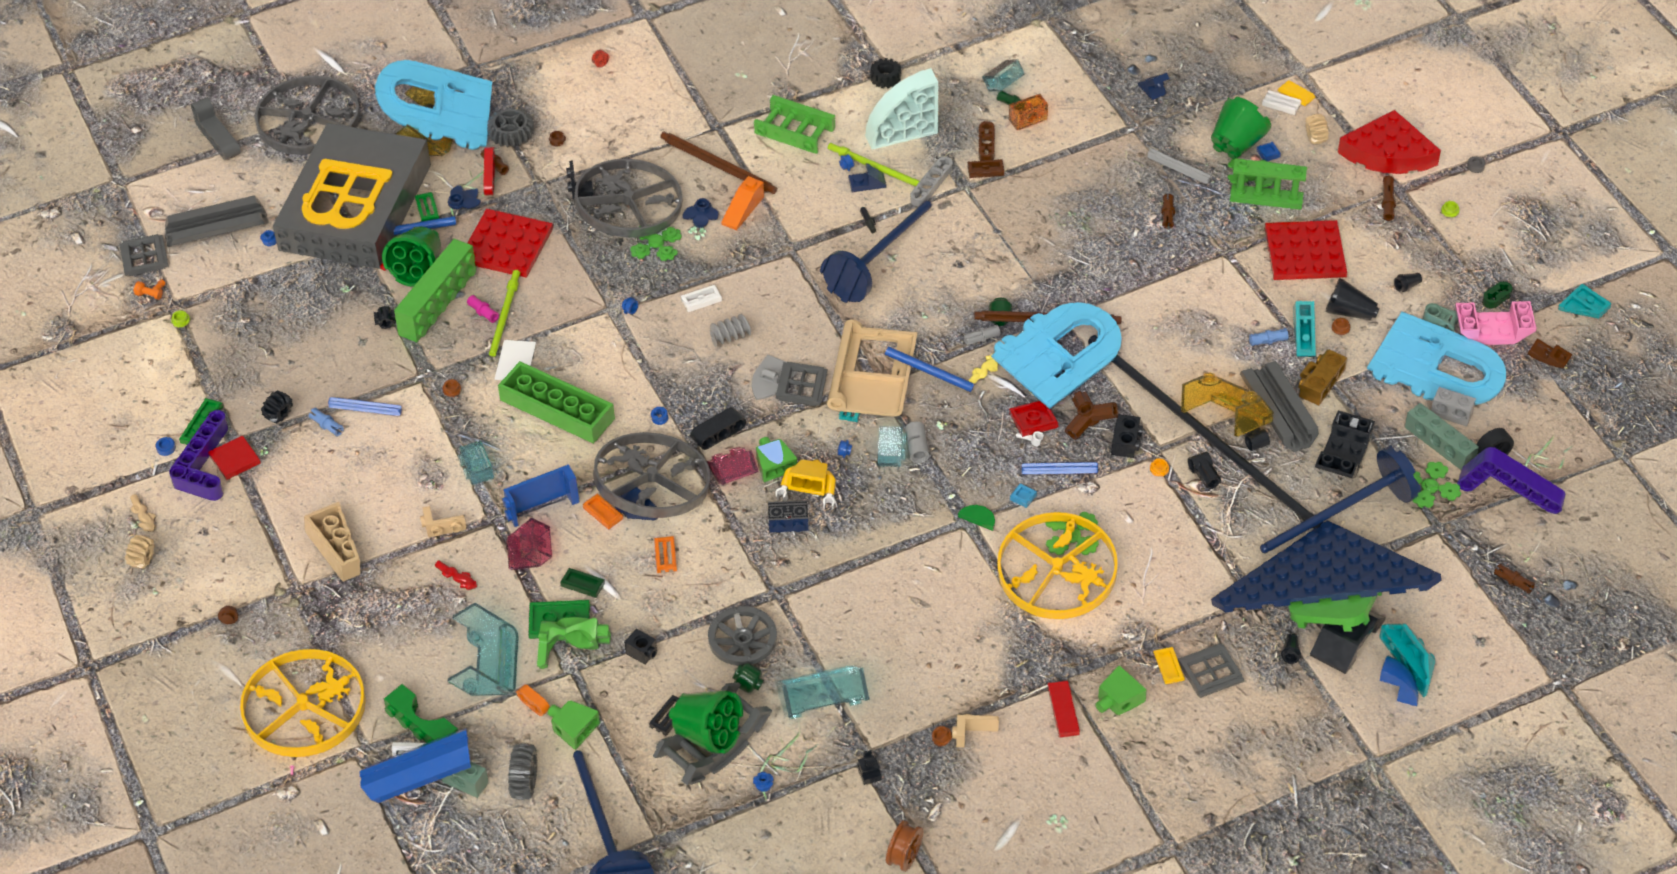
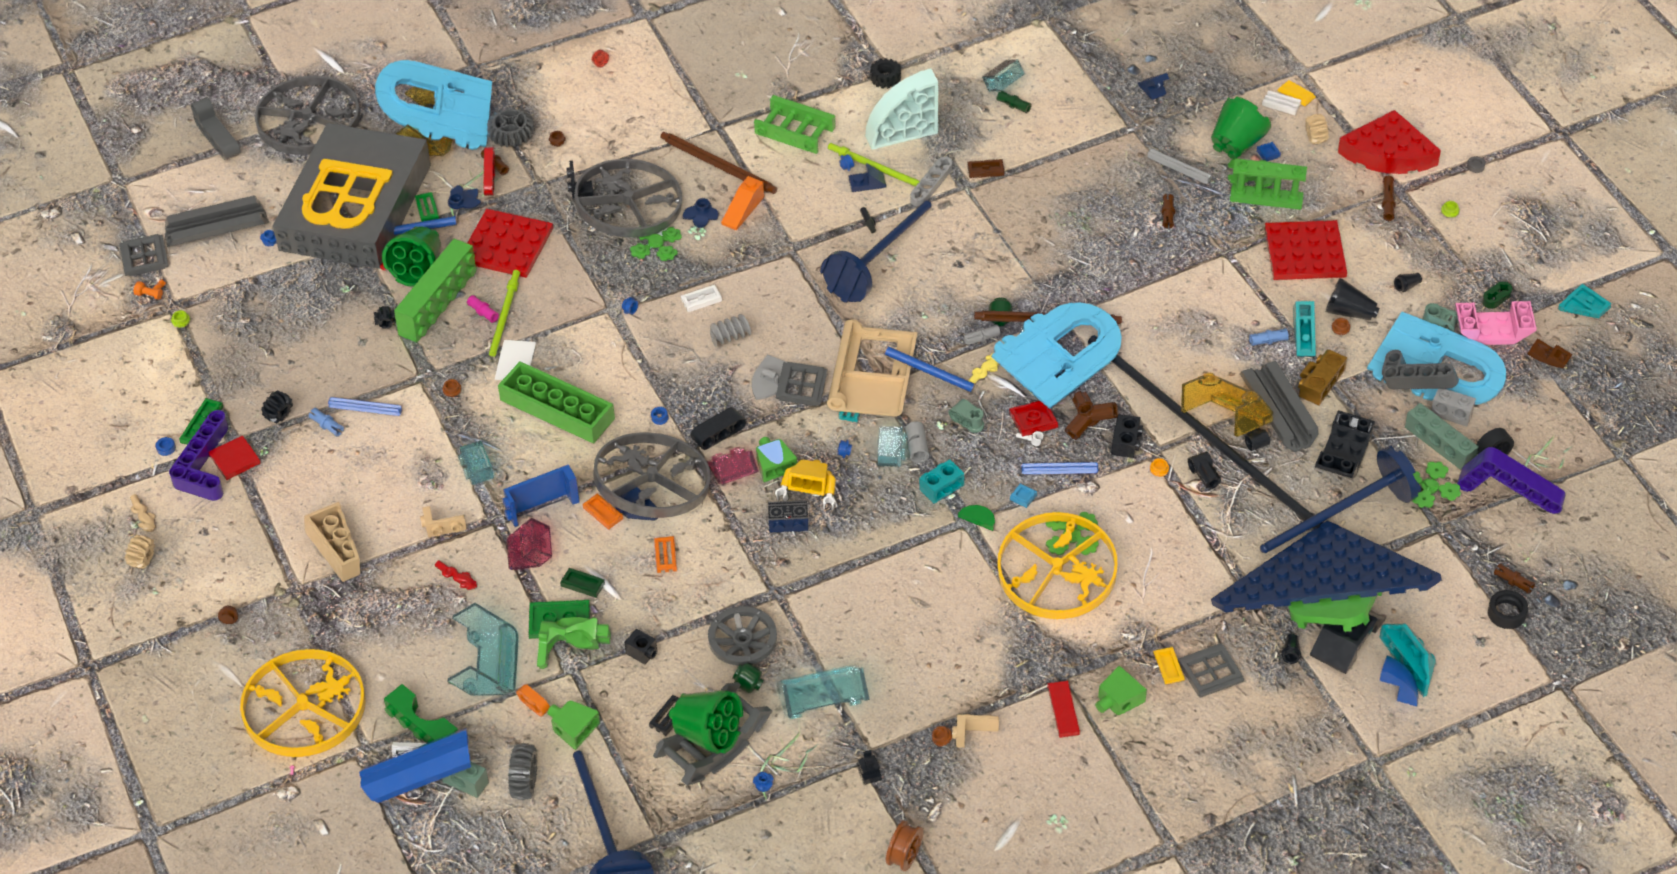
(941, 481): none -> teal brick
(967, 416): none -> sand green piece
(986, 136): reddish brown beam -> none
(1028, 112): clear orange brick -> none
(1417, 376): none -> dark grey beam
(1513, 598): none -> black tyre

